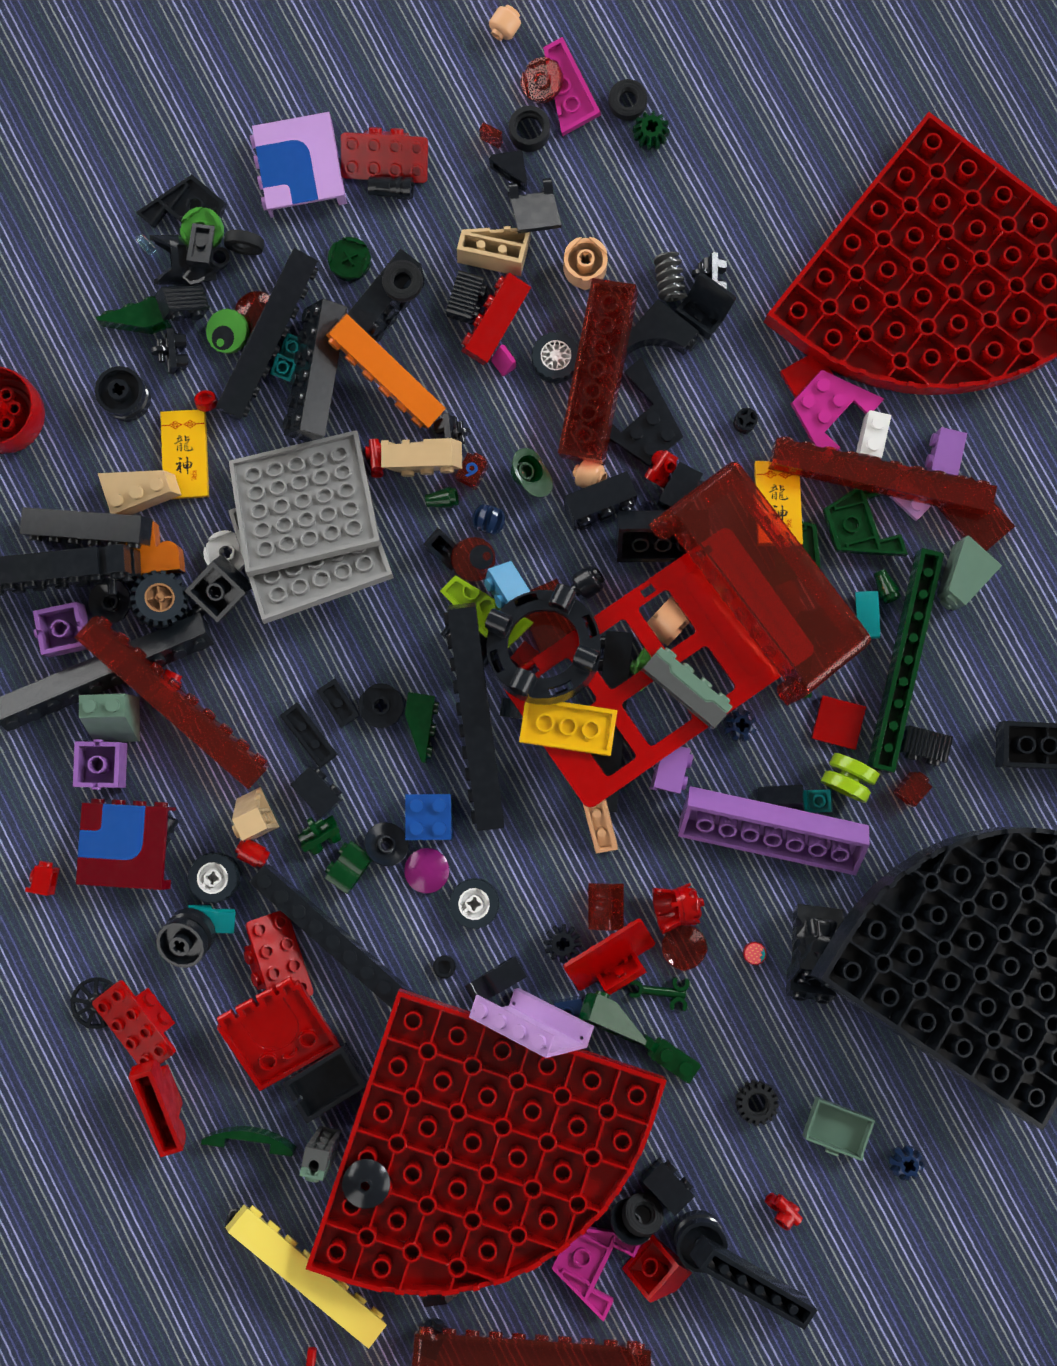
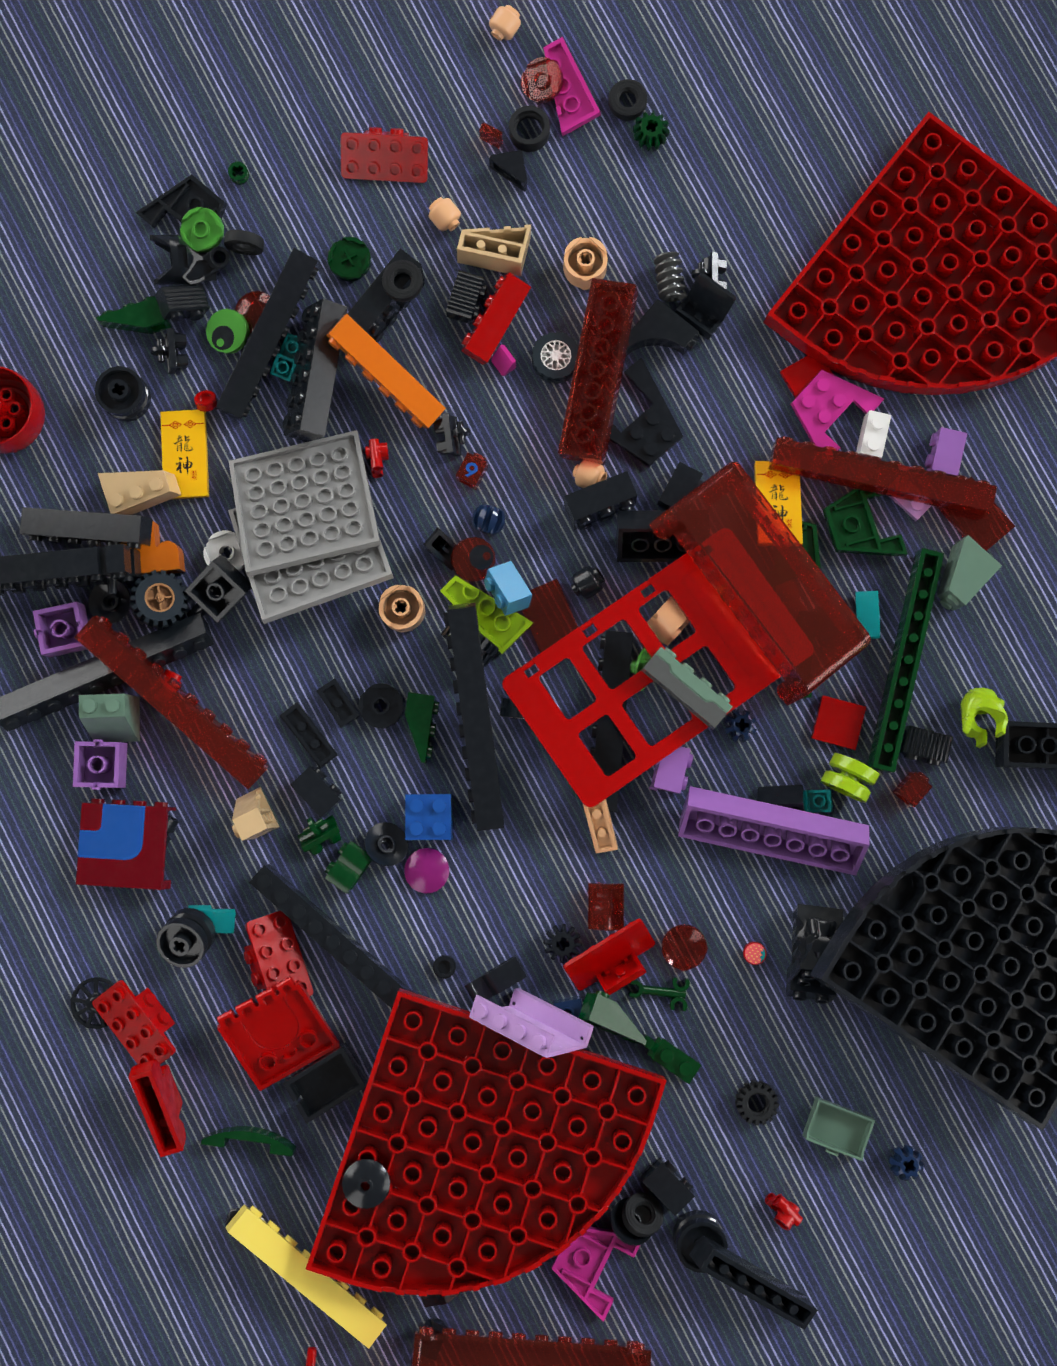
(43, 879): red brick -> none
(145, 244): clear light blue tile -> none
(200, 245): black plate -> none
(214, 877): black wheel -> none
(237, 179): none -> dark green bush
(252, 853): red brick -> none
(297, 162): lavender panel -> none
(320, 1153): dark grey piece -> none
(389, 605): none -> light nougat brick
(391, 187): black axle -> none
(422, 456): tan wedge -> none
(443, 498): dark green cone -> none
(444, 214): none -> light nougat head
(474, 903): black wheel -> none
(524, 654): red brick -> none
(524, 683): black piece -> none
(531, 473): dark green piece -> none
(534, 210): flag -> none
(569, 727): yellow tile -> none
(656, 1270): red slope -> none
(663, 465): red plate -> none
(676, 907): red hat -> none
(746, 415): black wheel -> none
(886, 587): dark green cone -> none
(982, 702): none -> lime piece

